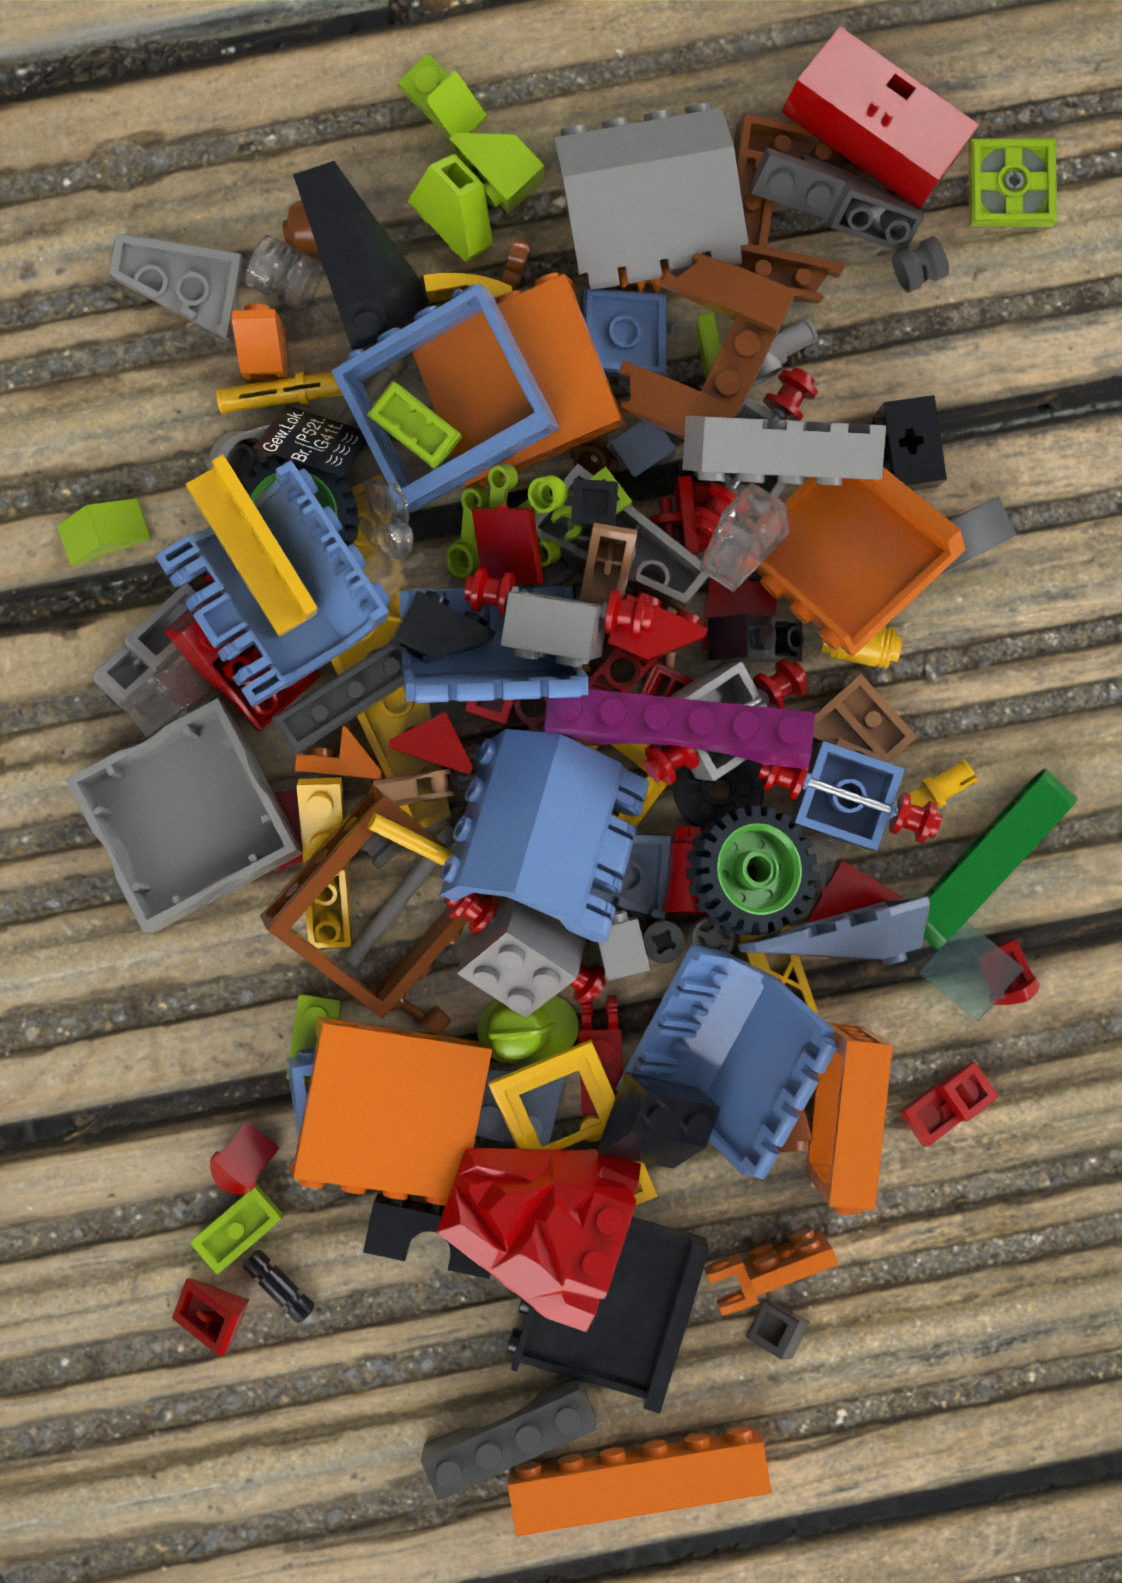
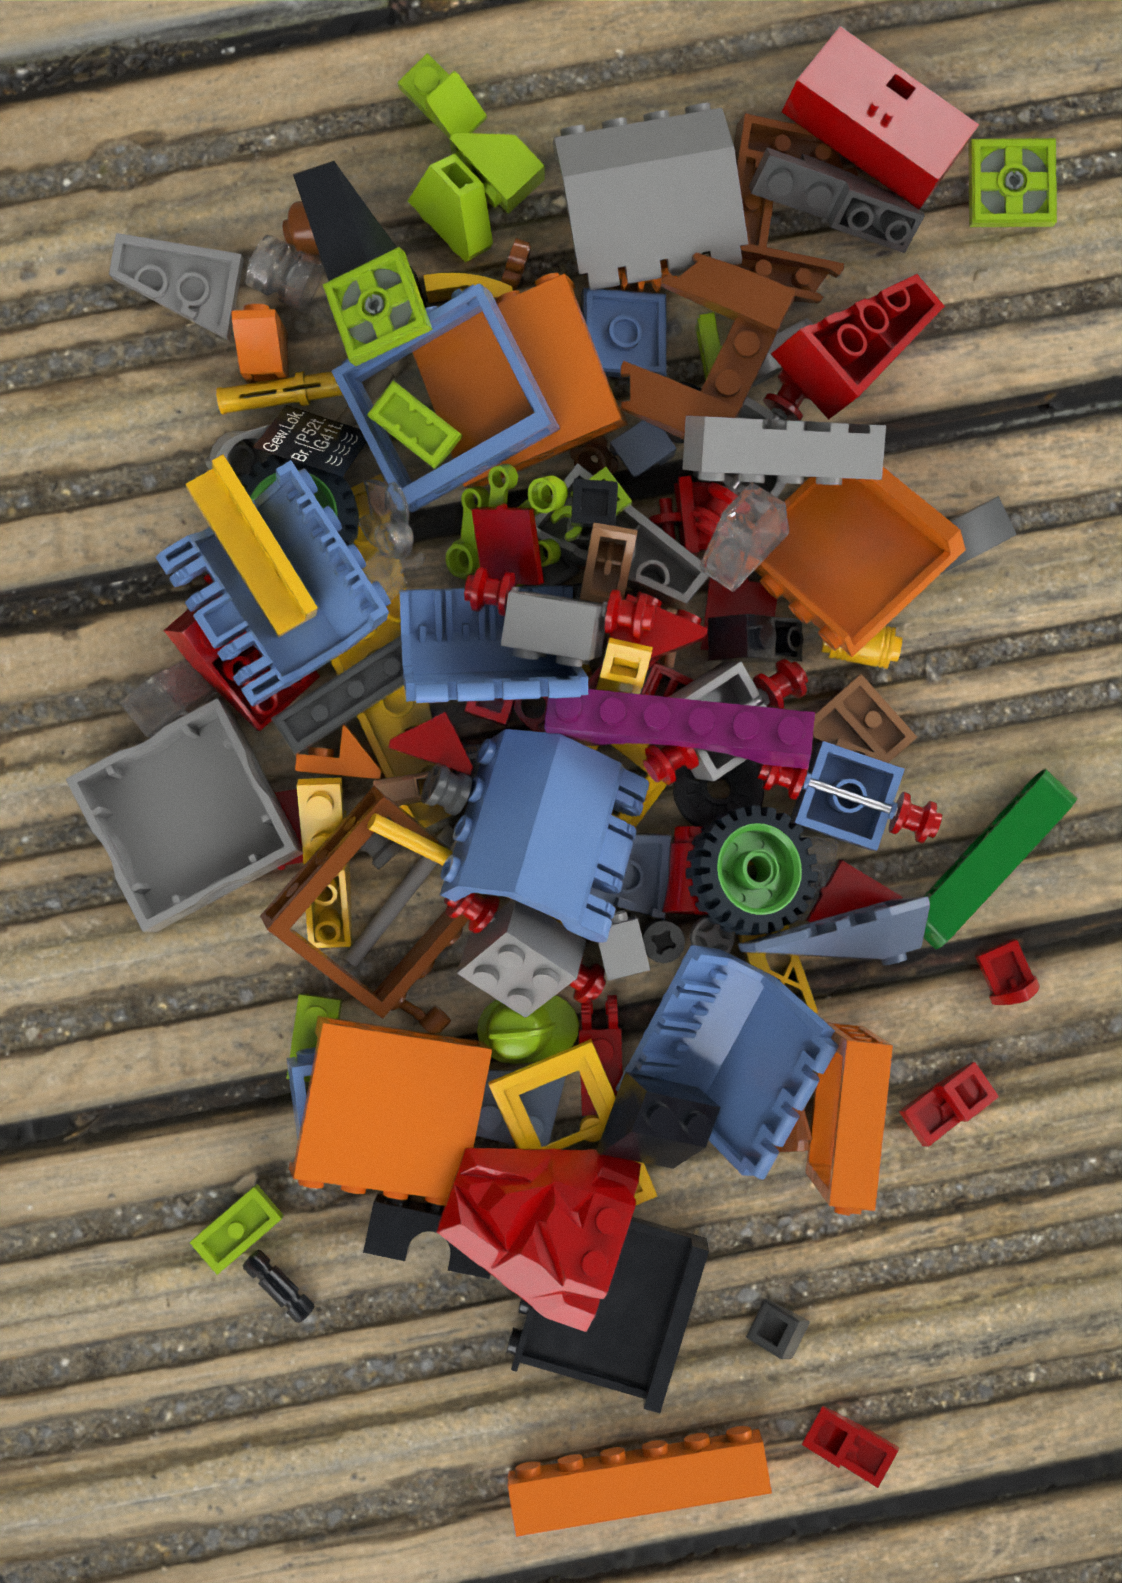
(103, 530): lime slope -> none
(145, 650): light grey slope -> none
(210, 1314): red slope -> none
(242, 1160): red tile -> none
(377, 306): none -> lime piece
(436, 631): black slope -> none
(446, 789): none -> dark grey wheel
(481, 1452): dark grey arch -> none
(624, 667): none -> yellow slope
(771, 1268): orange plate -> none
(850, 1446): none -> red slope
(853, 347): none -> red wedge
(920, 264): dark grey wheel -> none
(920, 425): black brick -> none
(944, 785): yellow pin -> none
(972, 971): clear light blue piece -> none

